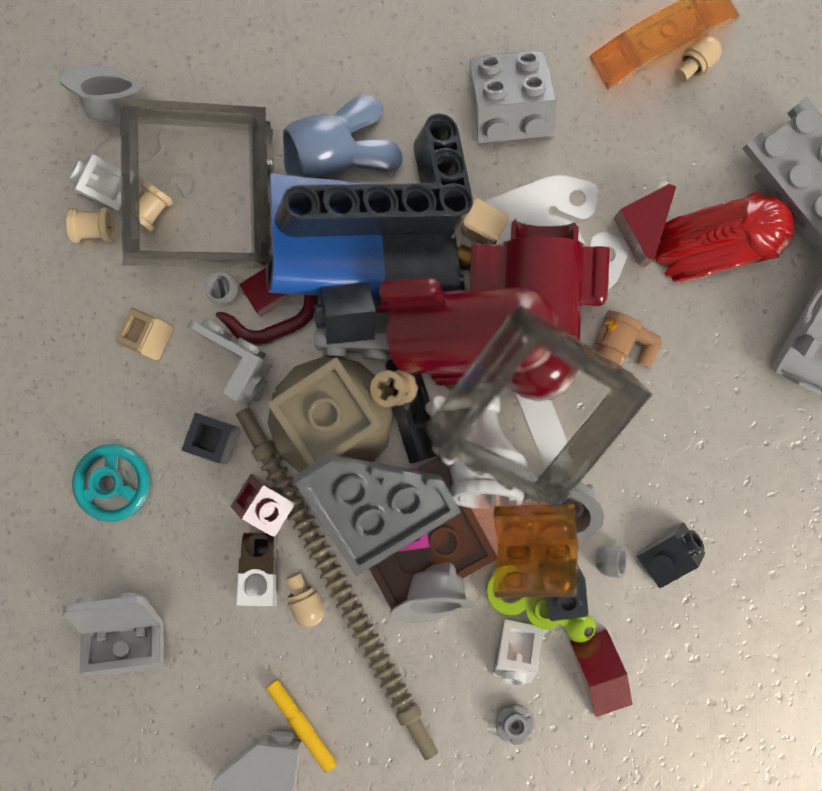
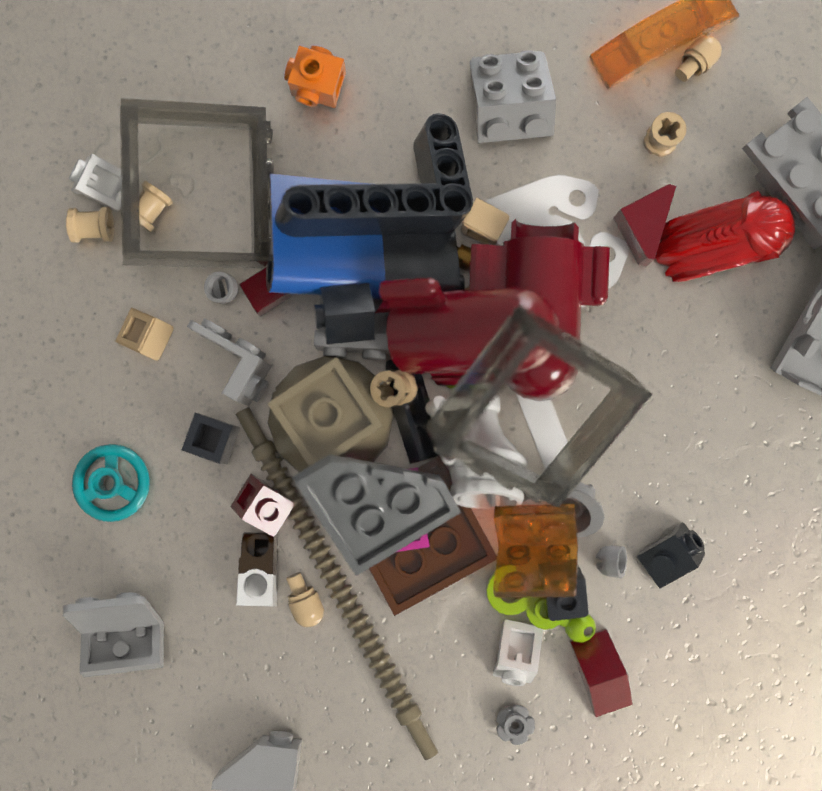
(100, 90): light grey piece -> none
(274, 331): dark red animal -> none
(301, 726): yellow piece -> none
(315, 76): none -> orange brick
(327, 143): sand blue piece -> none
(432, 595): light grey piece -> none
(619, 336): medium nougat piece -> none
(665, 123): none -> tan bush

